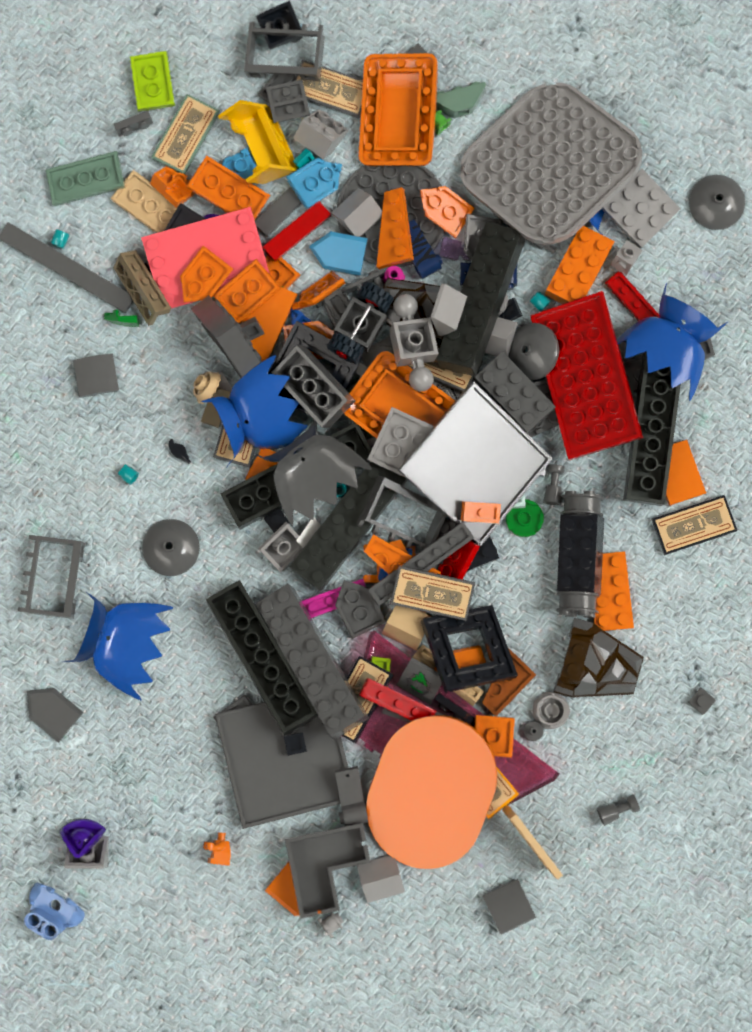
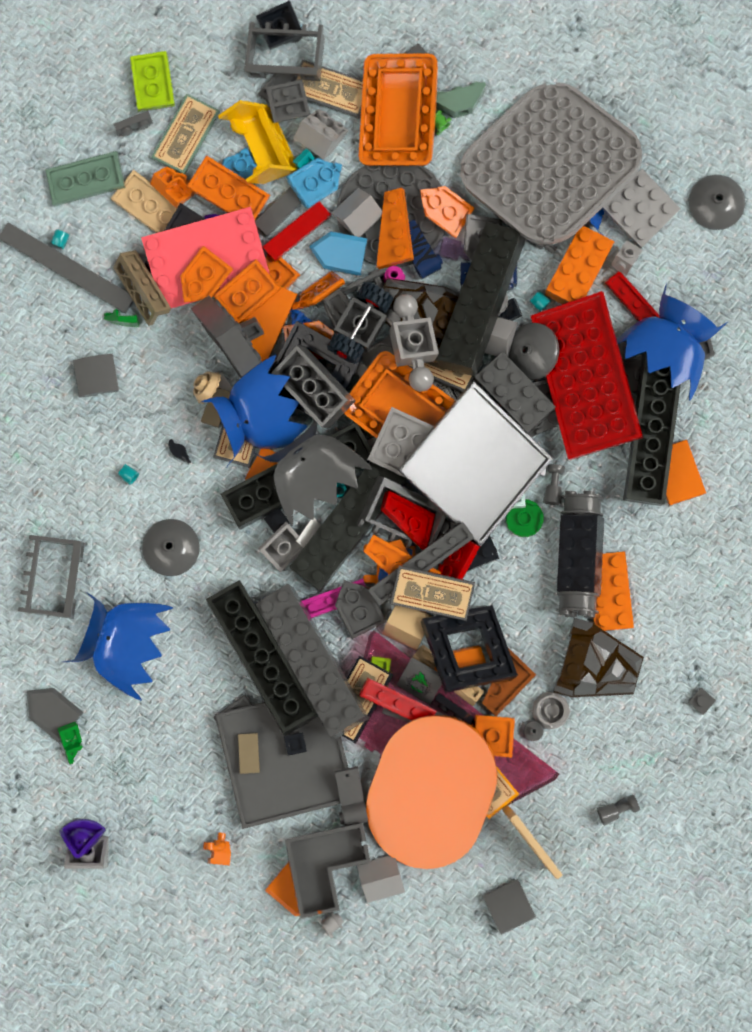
(67, 916): medium blue piece -> none
(70, 740): none -> green slope
(248, 753): none -> dark tan tile
(409, 517): none -> red wing
(447, 309): light grey slope -> none
(480, 512): plate -> none
(694, 525): tile -> none

